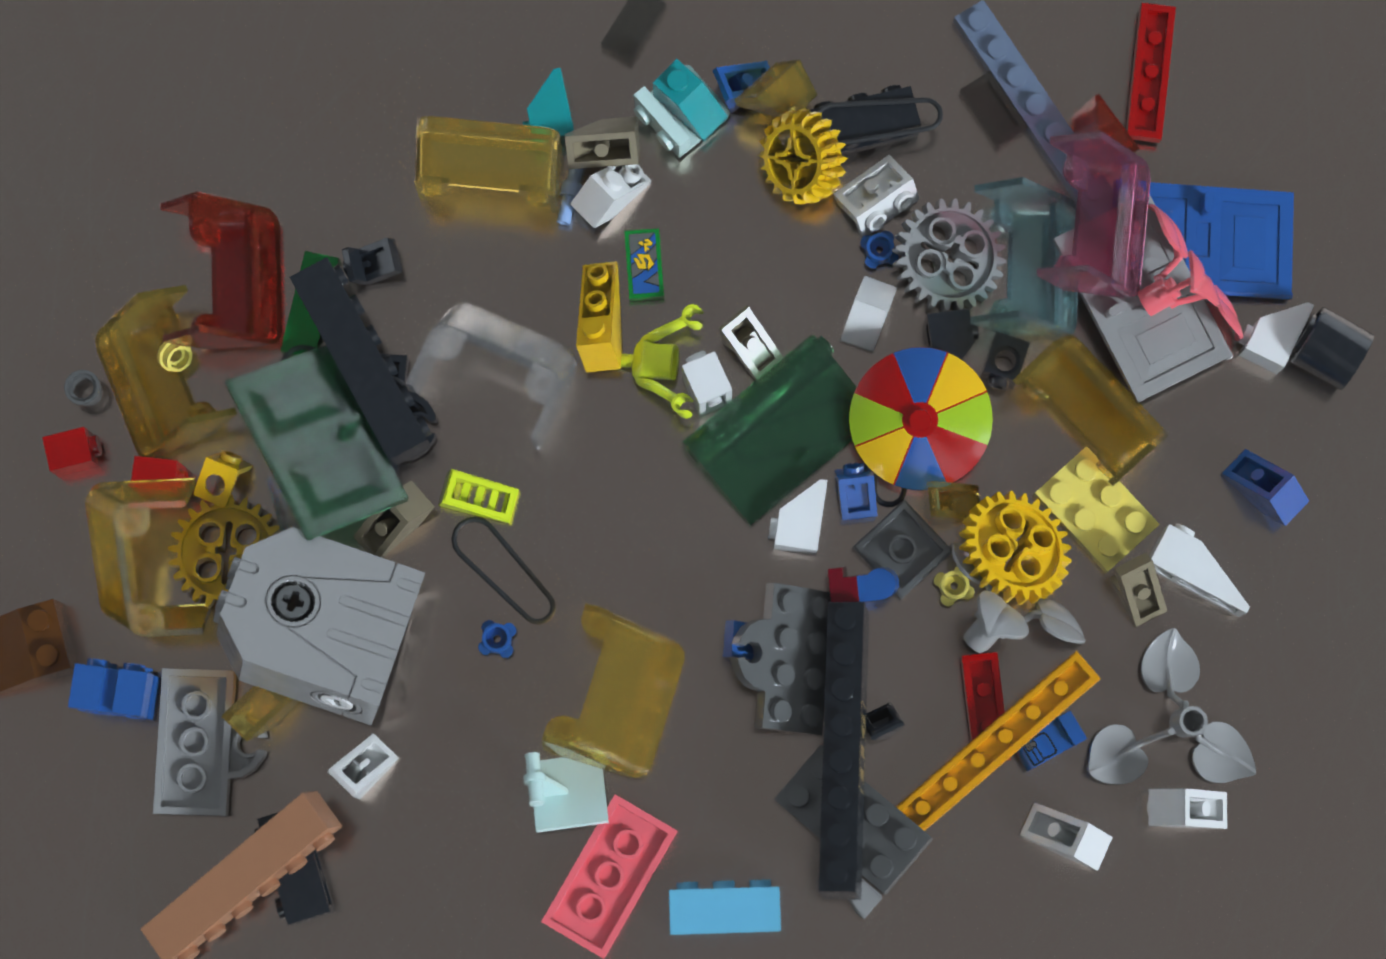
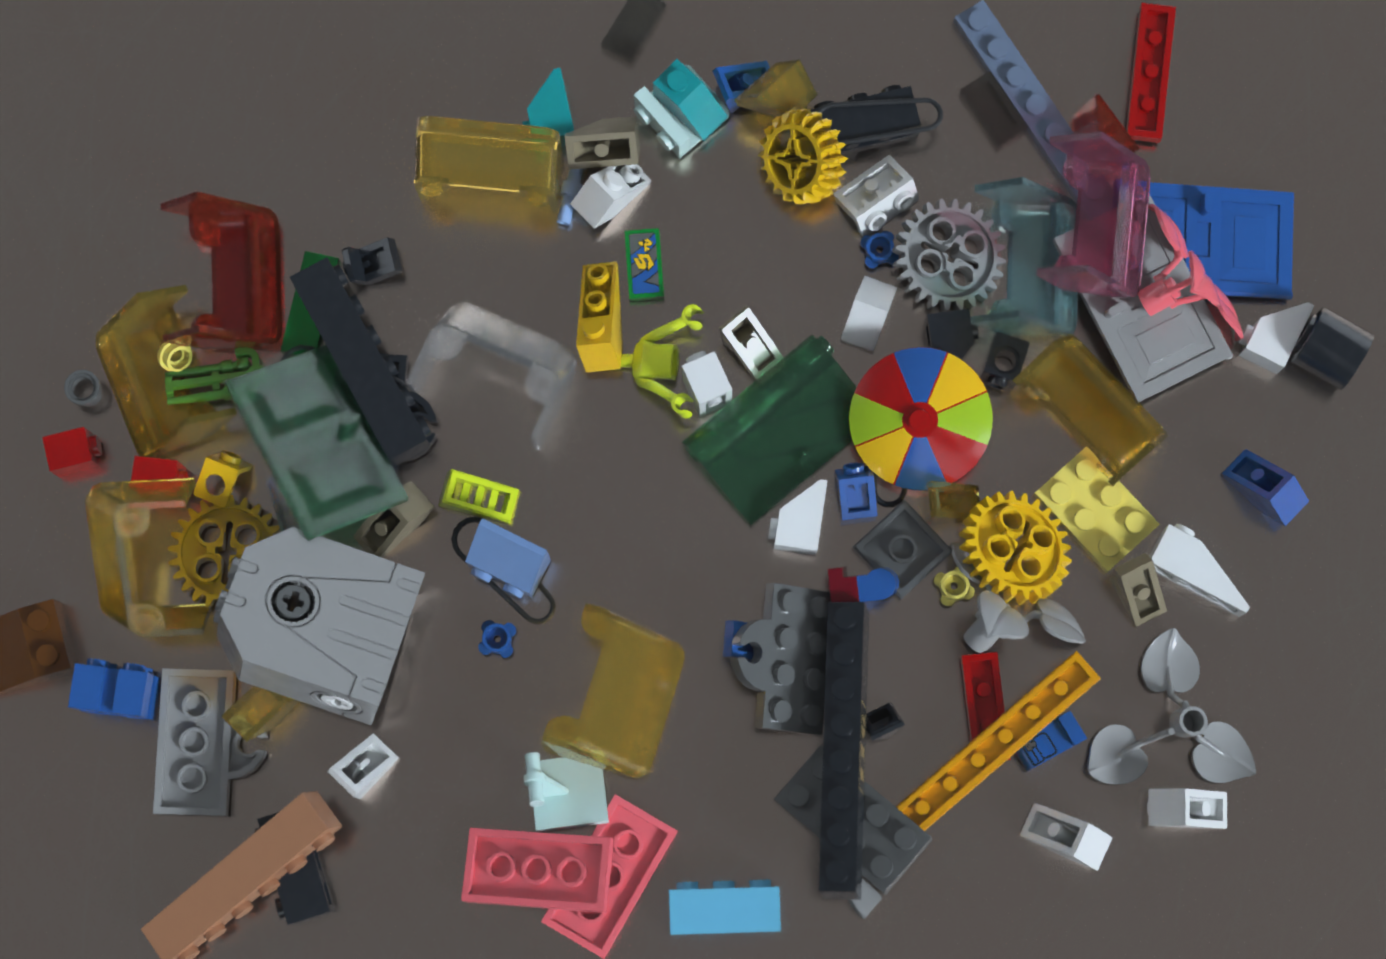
(227, 367): none -> bright green piece
(507, 559): none -> medium blue slope
(537, 870): none -> coral plate

